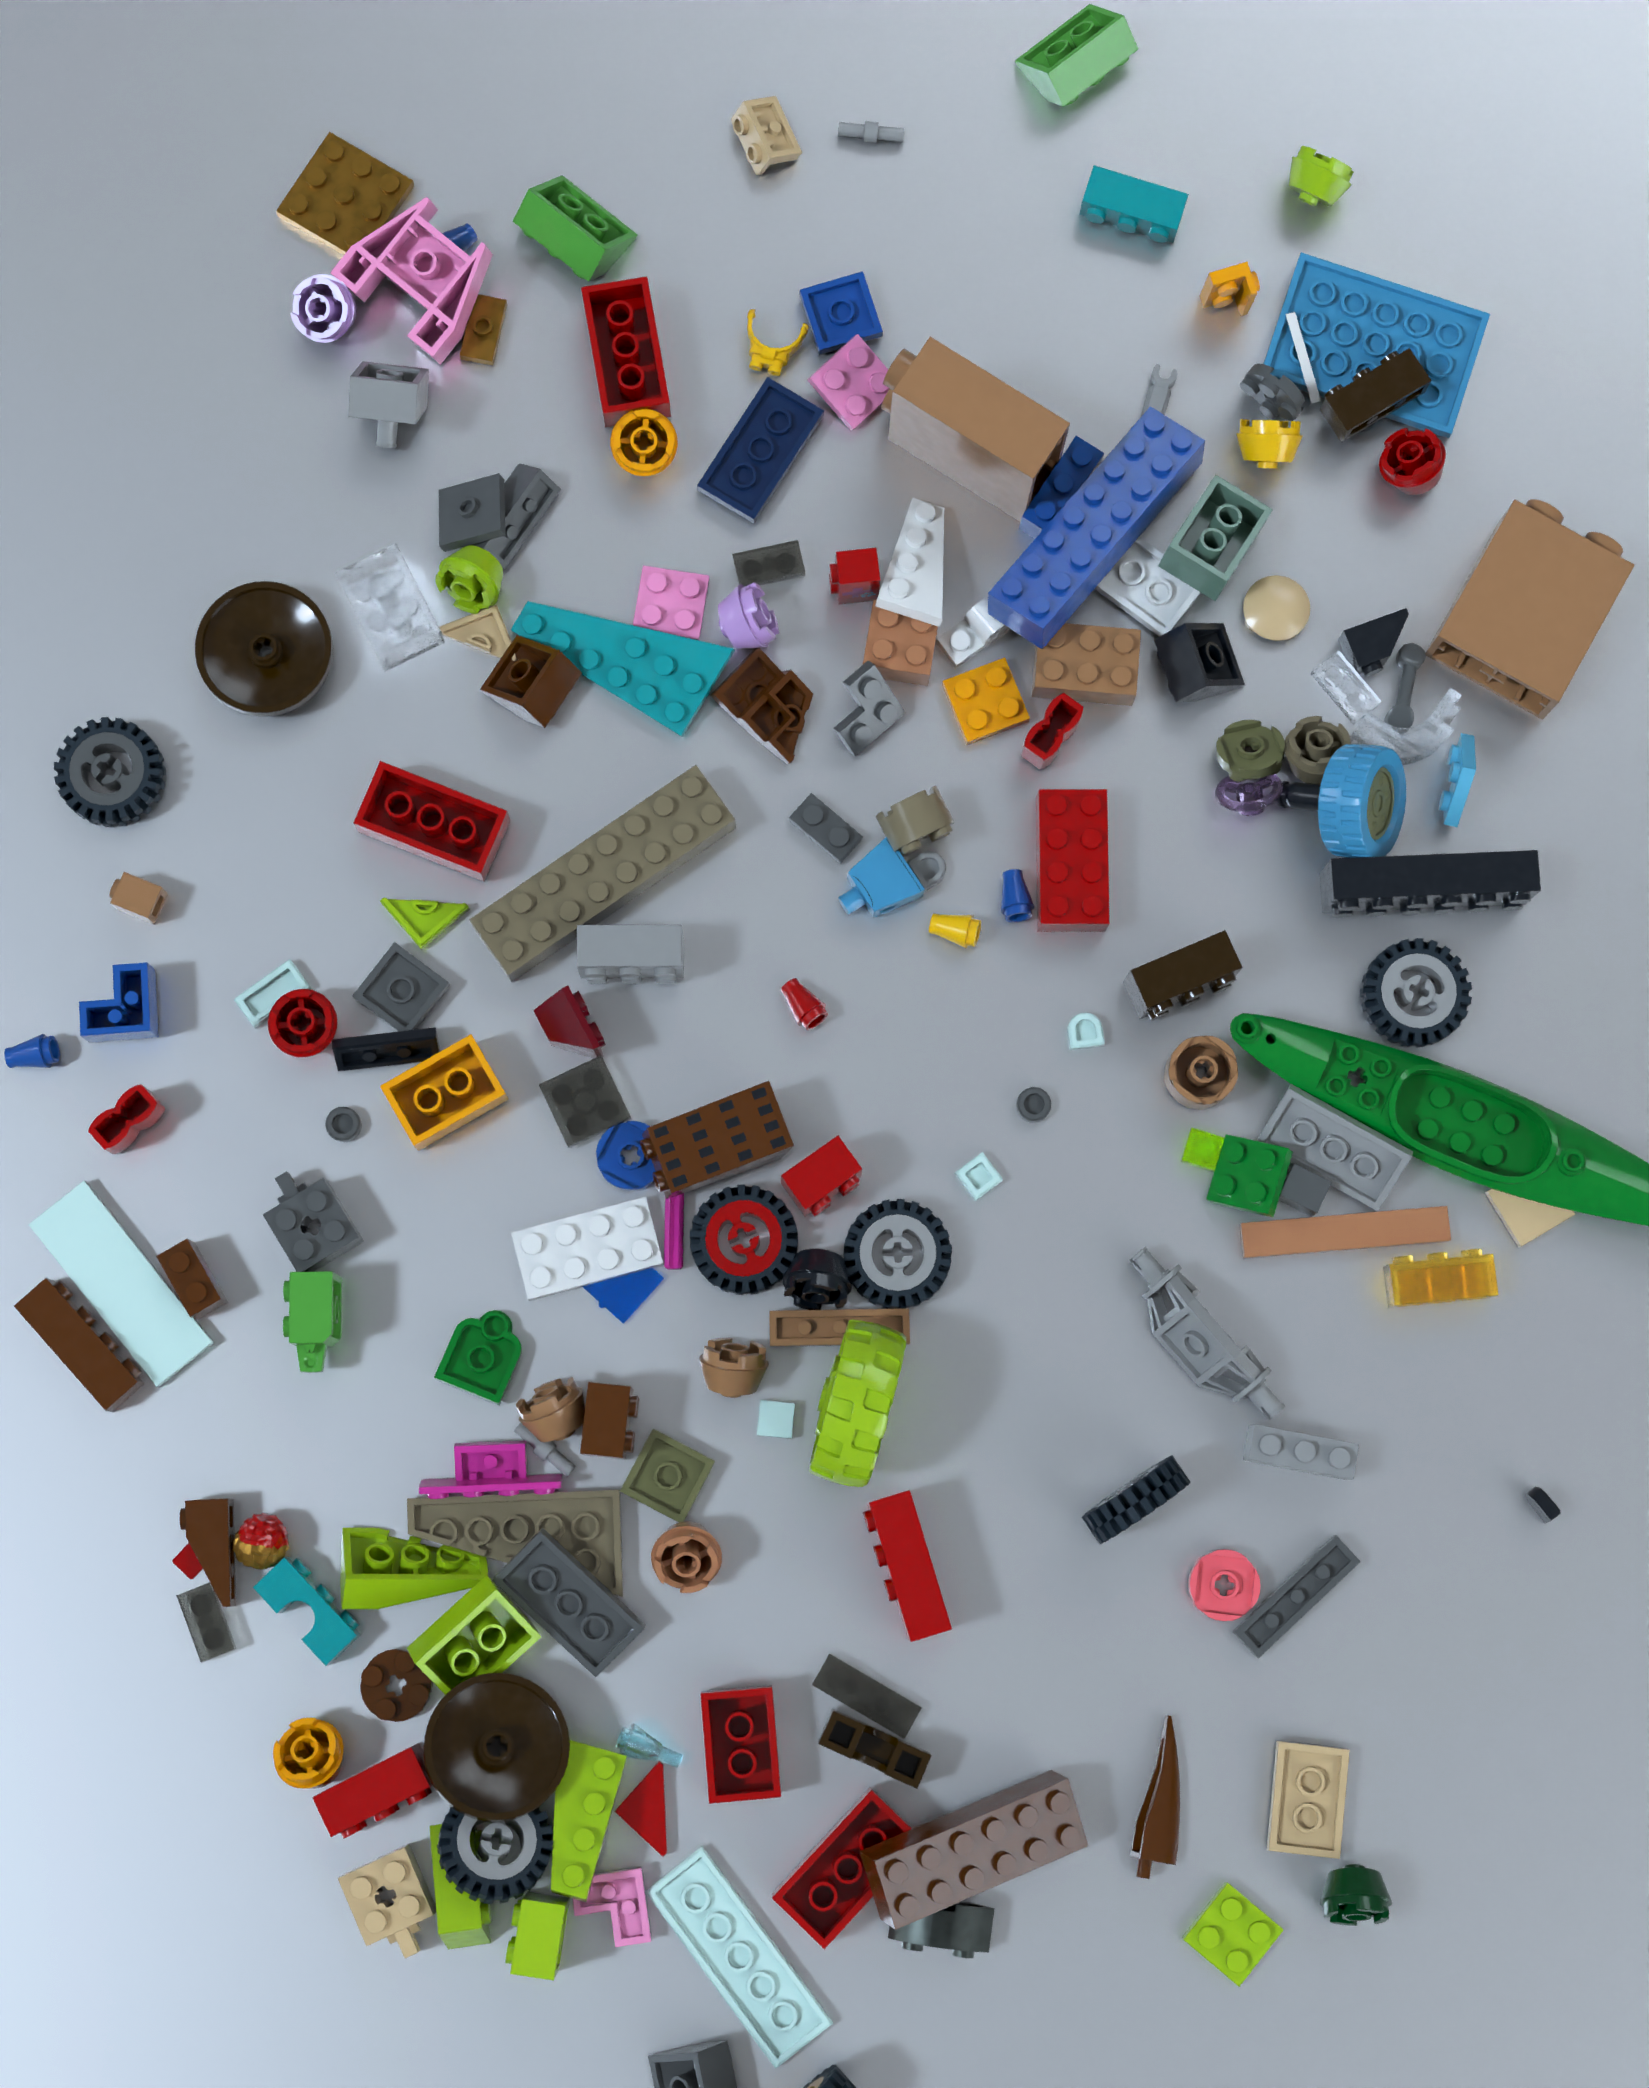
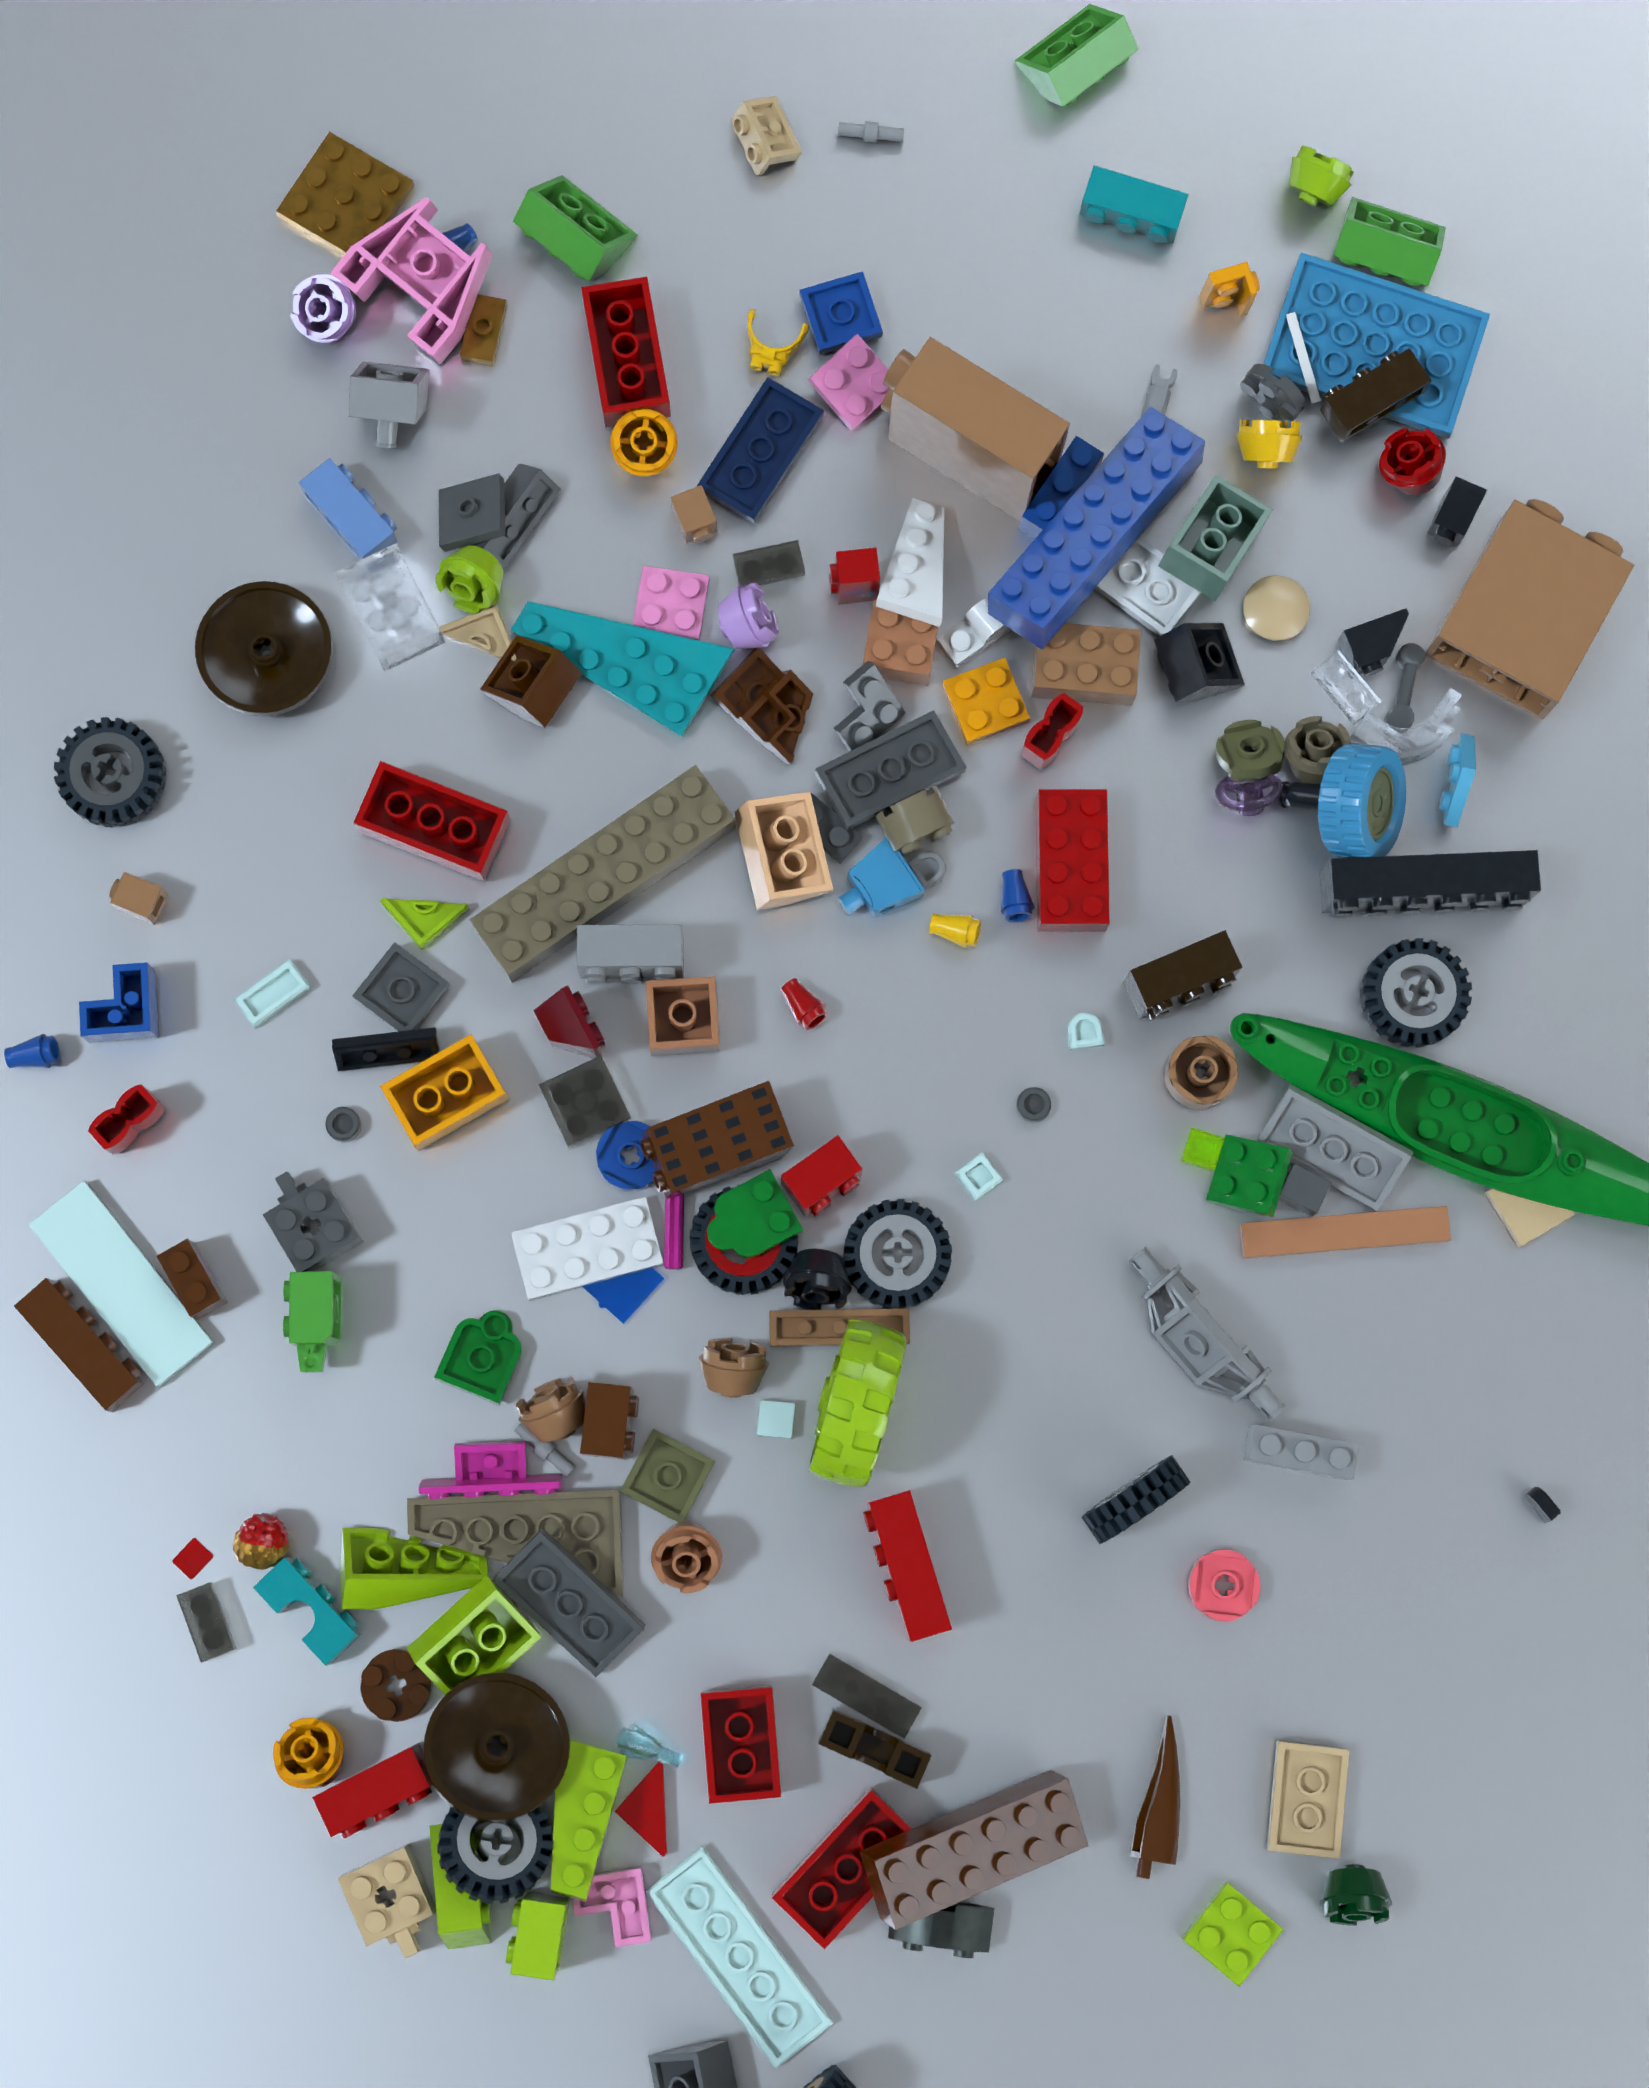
(211, 1536): reddish brown slope -> none
(302, 1023): red cone -> none
(348, 510): none -> medium blue brick
(682, 1016): none -> nougat brick
(694, 515): none -> medium nougat brick
(753, 1218): none -> green plate
(783, 850): none -> light nougat slope
(890, 769): none -> dark grey plate
(1296, 1596): dark grey plate -> none
(1389, 242): none -> bright green slope
(1440, 1279): clear yellow brick -> none
(1456, 512): none -> black slope

